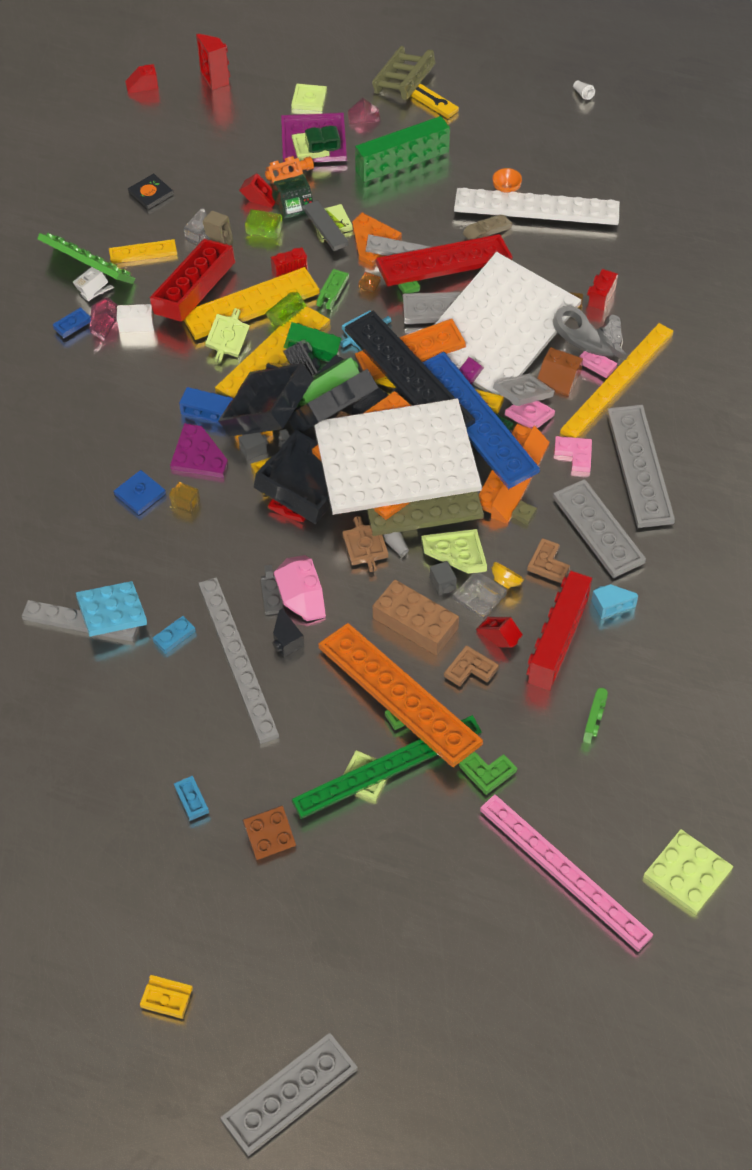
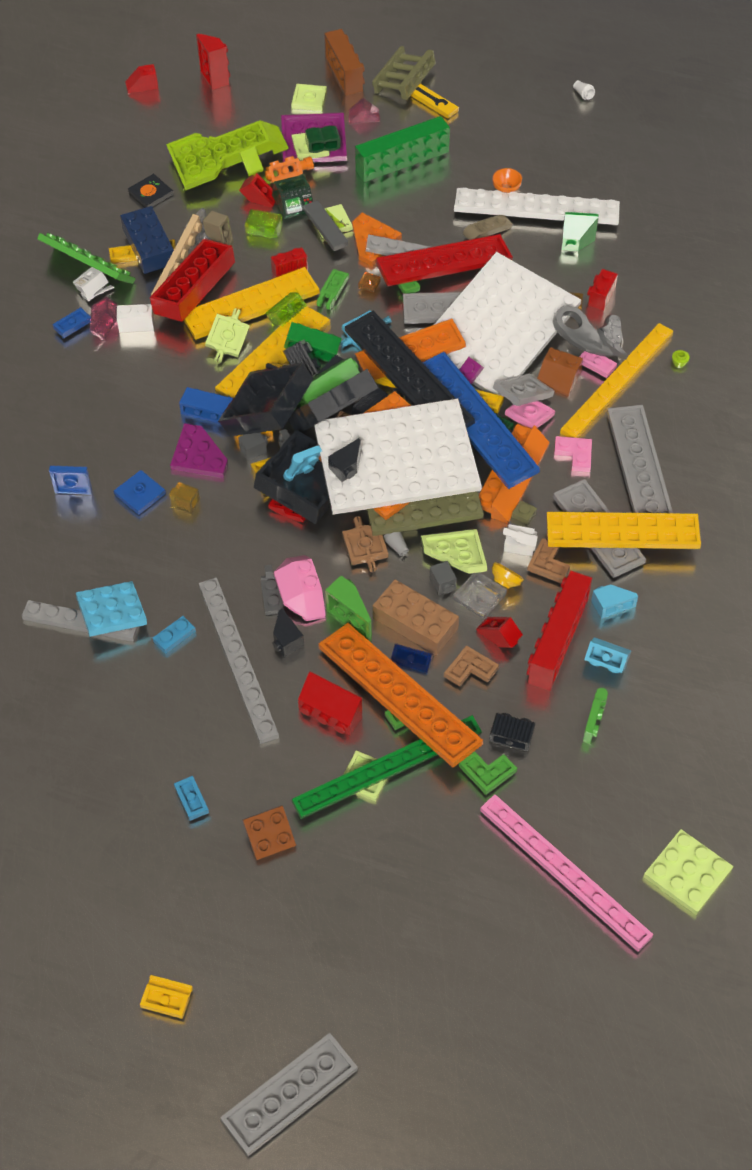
(70, 480): none -> blue plate
(147, 239): none -> dark blue brick
(181, 249): none -> tan plate
(203, 158): none -> lime piece
(302, 462): none -> medium azure plate
(330, 704): none -> red slope
(344, 62): none -> dark orange brick
(345, 461): none -> black slope
(347, 606): none -> bright green slope
(411, 658): none -> clear blue slope
(512, 731): none -> black brick
(520, 540): none -> white piece
(578, 230): none -> slope
(607, 655): none -> medium azure brick
(623, 530): none -> yellow plate
(680, 358): none -> lime plate

